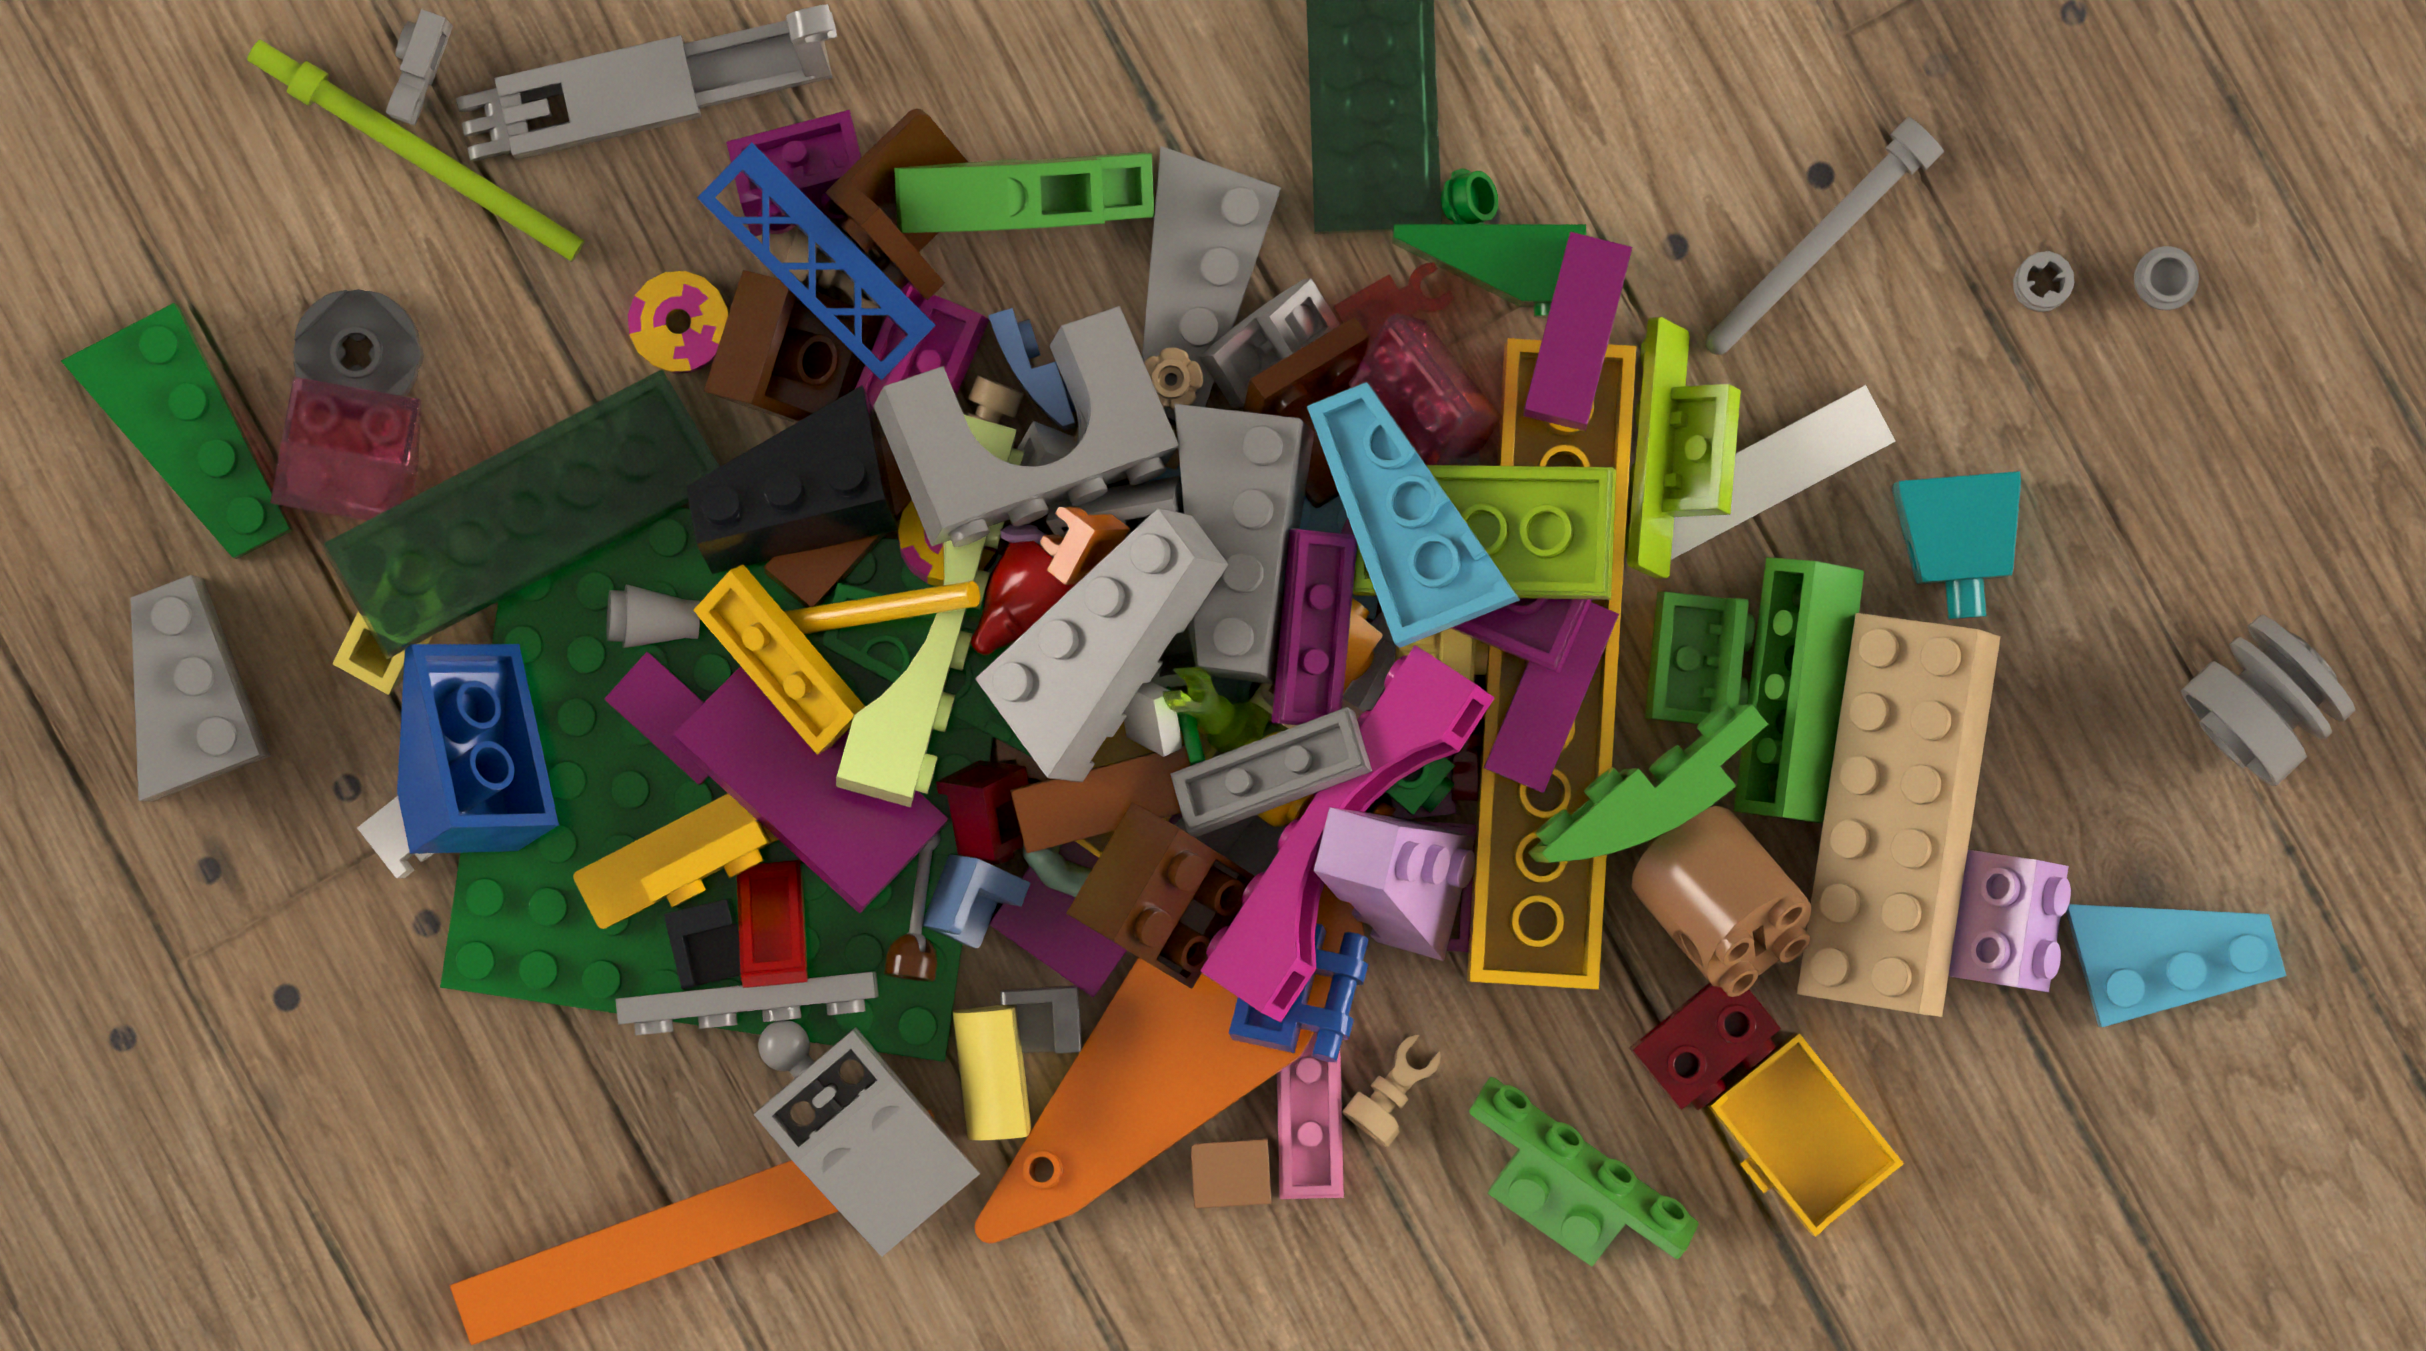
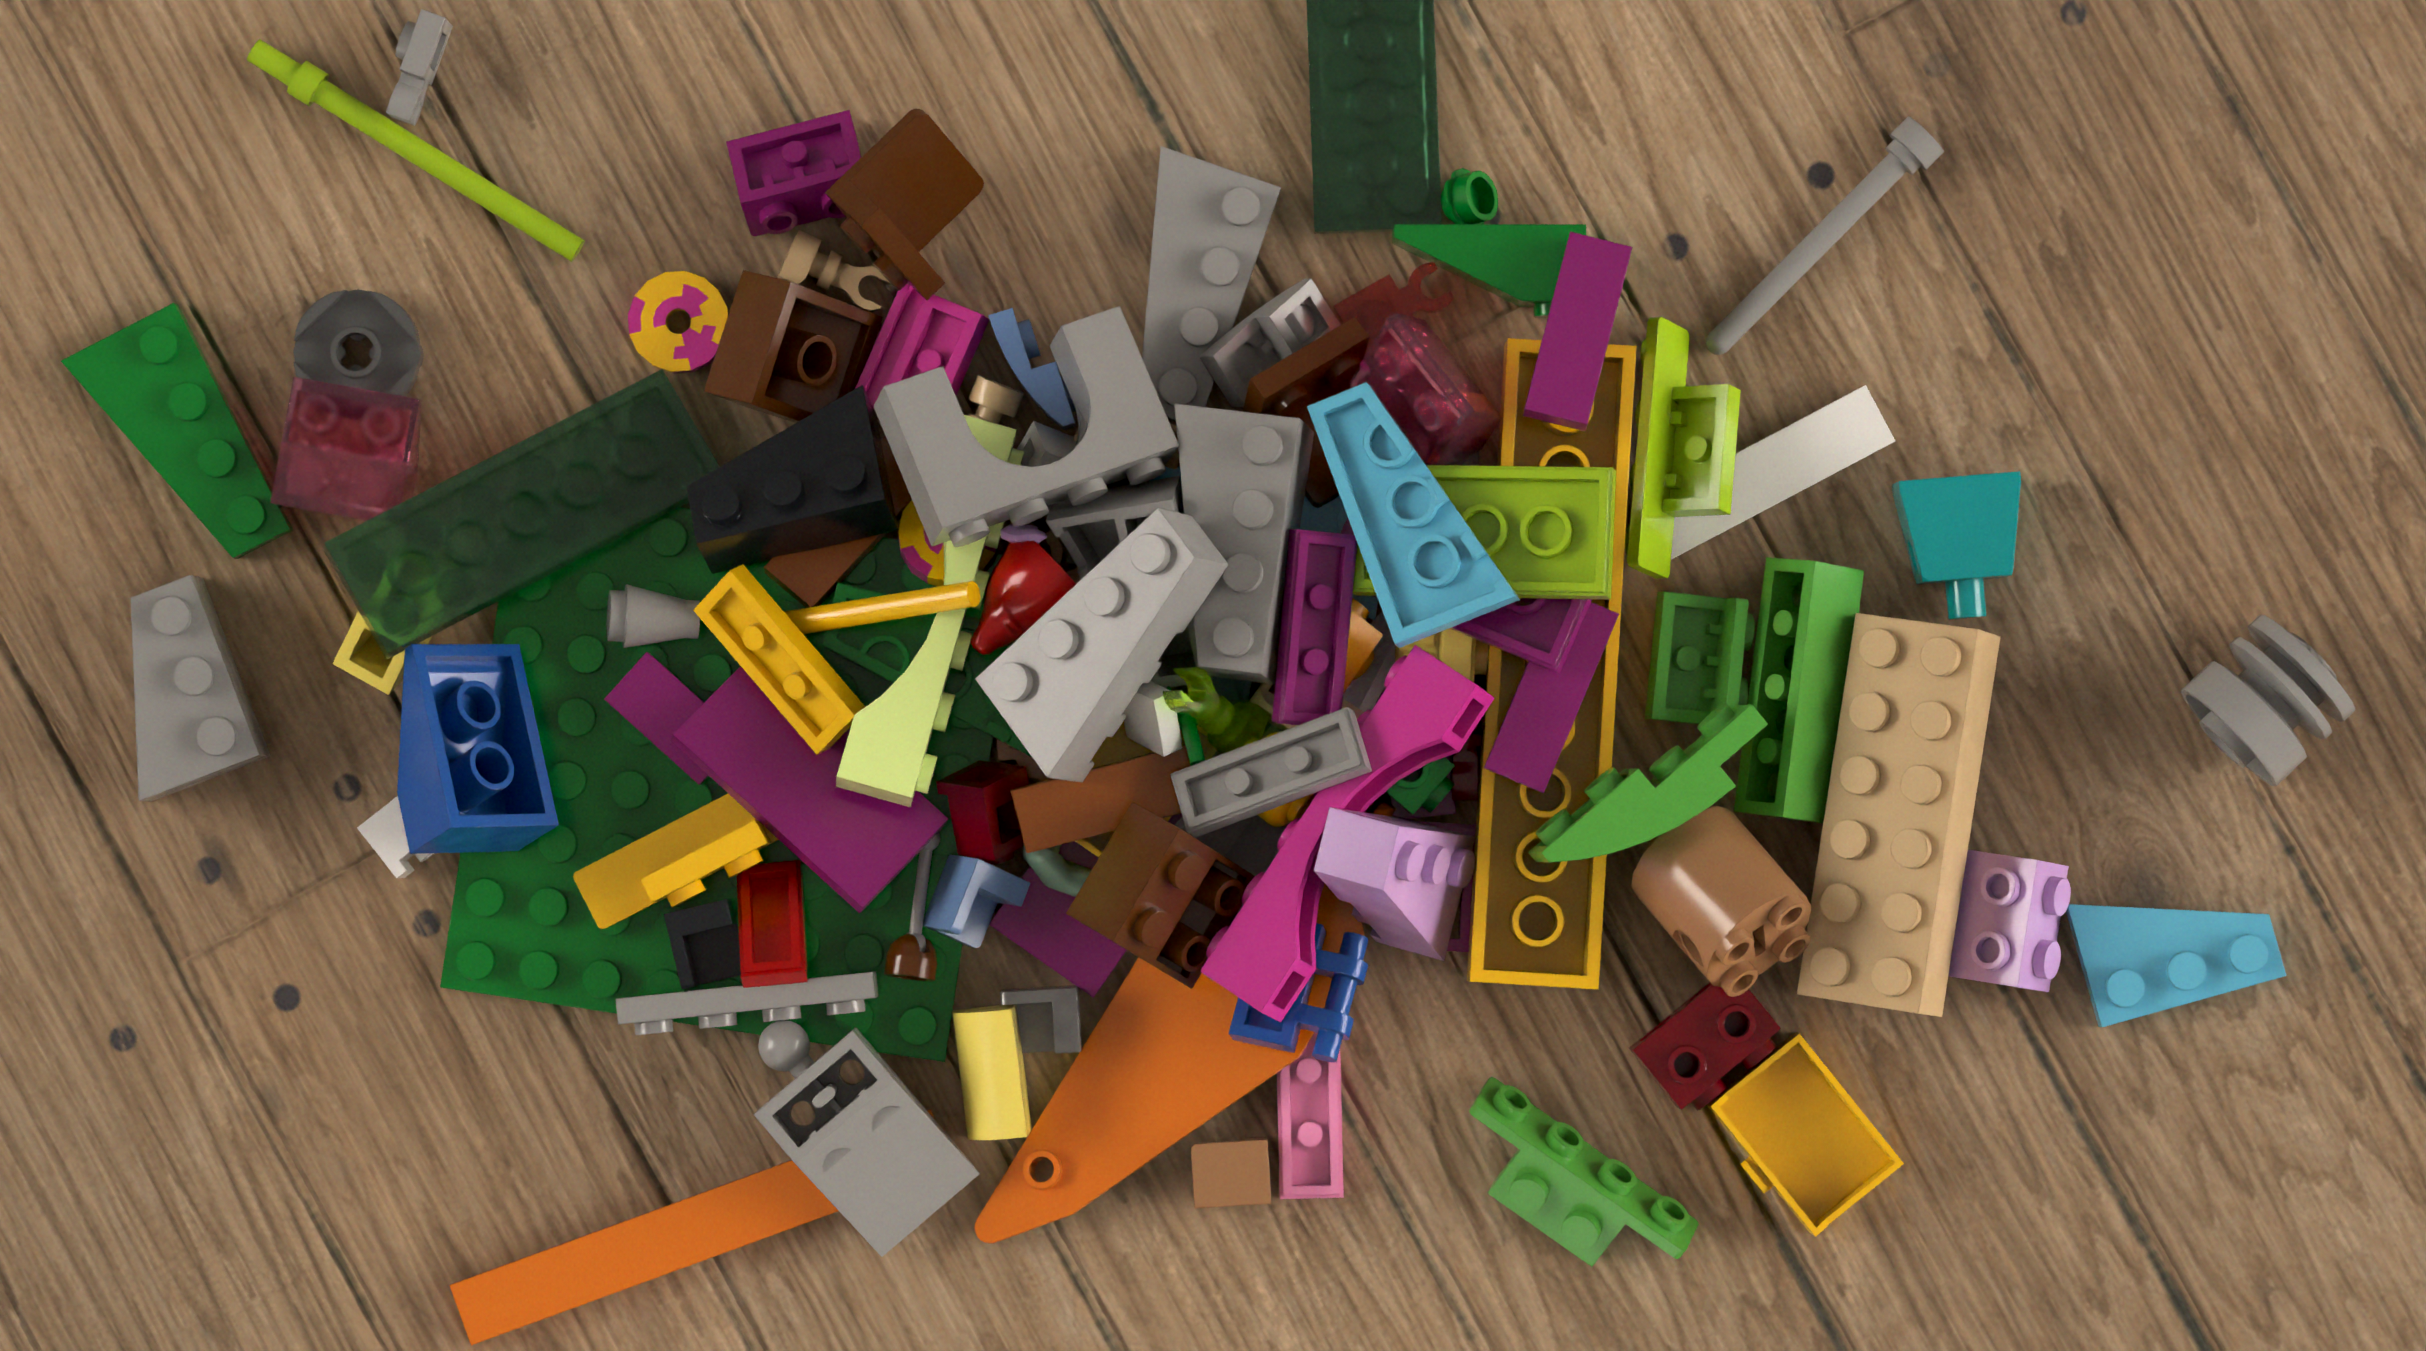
(647, 85): light grey hinge -> none
(833, 244): blue fence -> none
(1024, 193): bright green slope -> none
(1084, 545): orange tile -> none
(1188, 377): tan plate -> none
(1373, 1113): tan piece -> none
(2051, 299): light grey bush -> none
(2166, 278): light grey plate -> none

